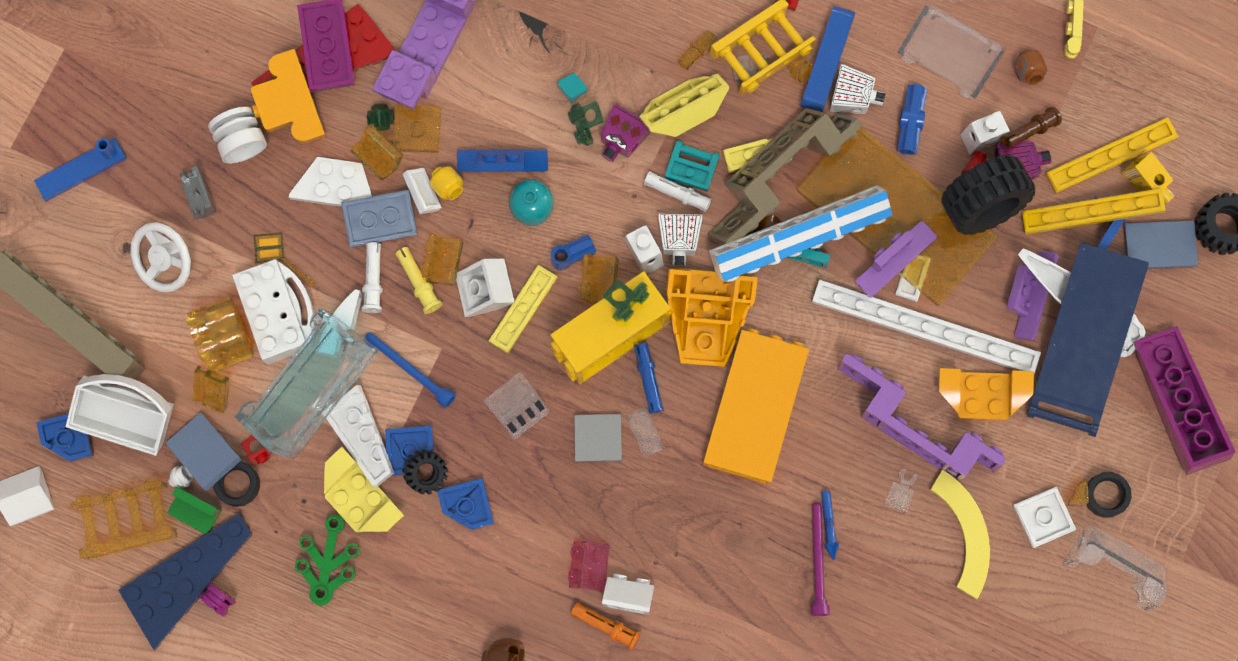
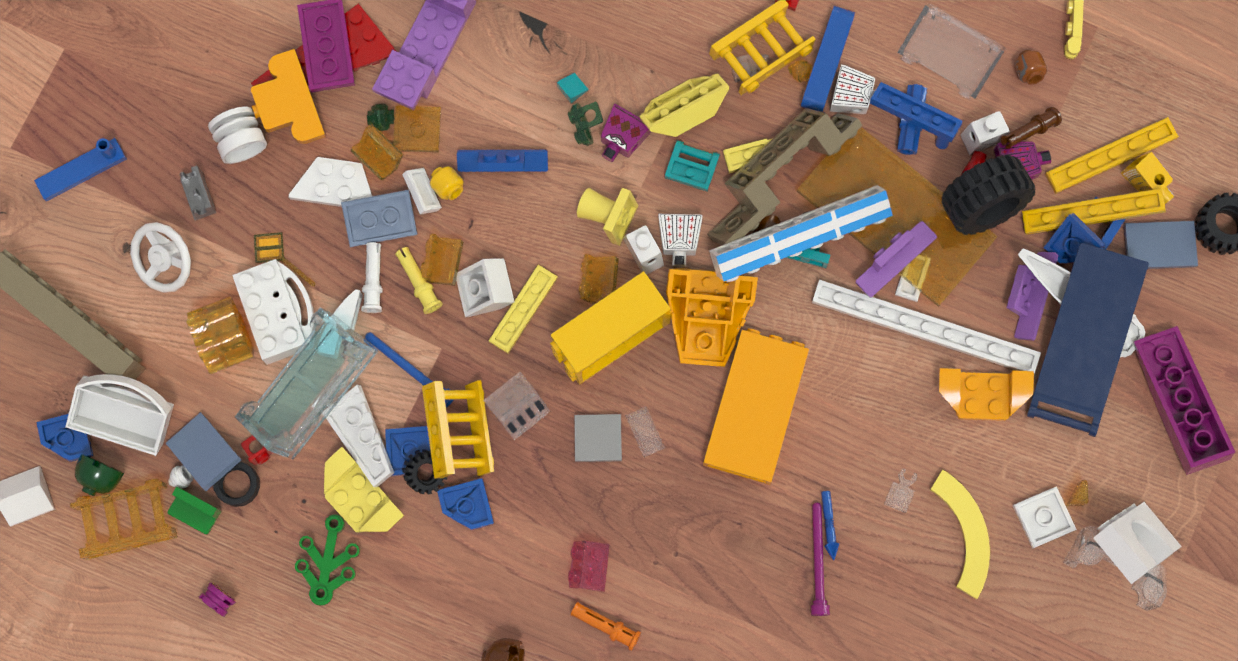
(96, 476): none -> dark green cylinder
(172, 587): dark blue wing -> none
(211, 389): clear yellow plate -> none
(438, 429): none -> yellow fence
(531, 202): teal cylinder -> none
(574, 252): blue piece -> none
(614, 214): none -> light yellow plant
(624, 309): clear green bracket -> none
(628, 595): white slope -> none
(648, 377): blue pin -> none
(679, 192): white pin -> none
(696, 50): clear yellow axle -> none
(879, 412): medium lavender bracket -> none
(917, 113): none -> blue piece
(1069, 237): none -> blue plate
(1125, 494): black tyre -> none
(1136, 541): none -> white arch

